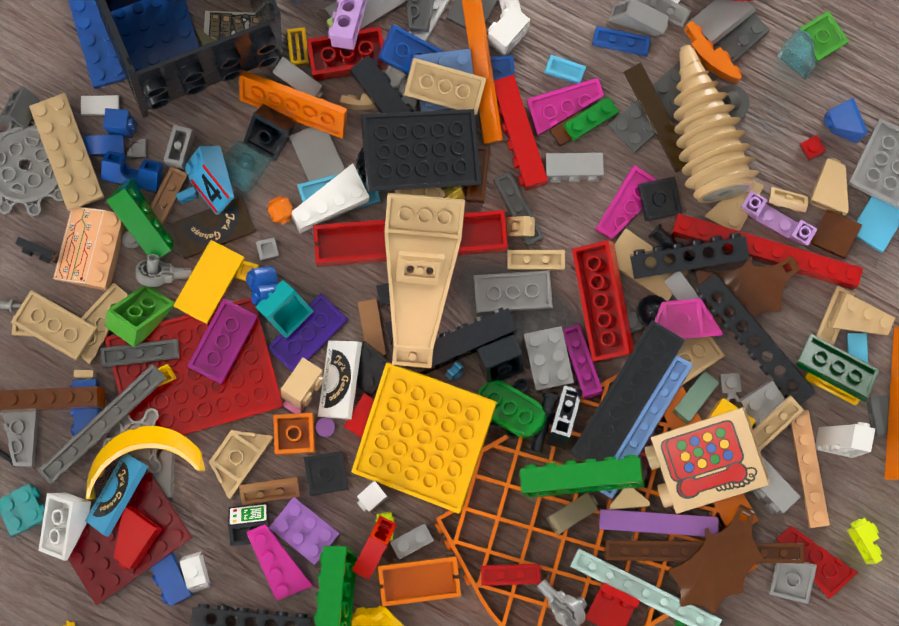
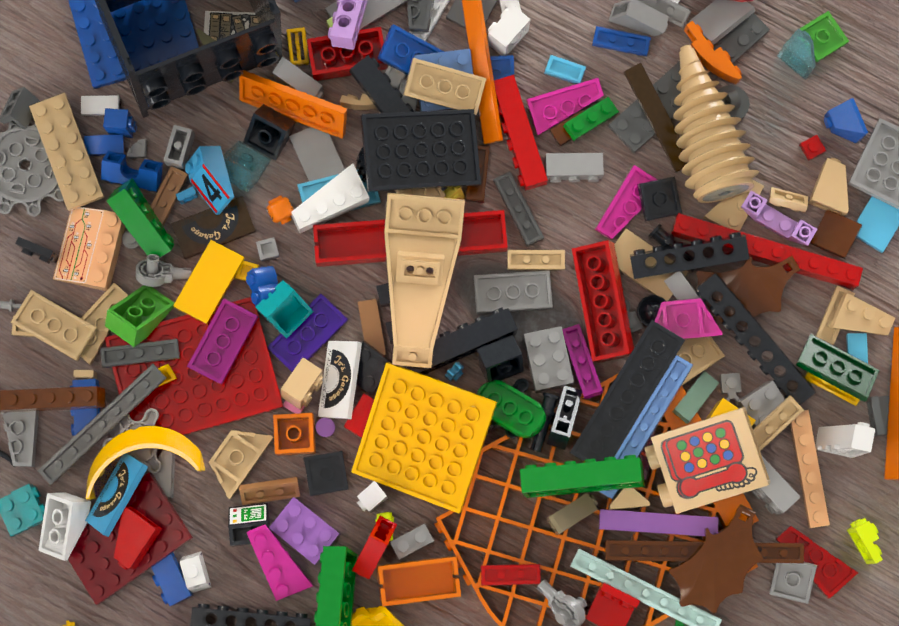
(520, 226): tan slope -> none

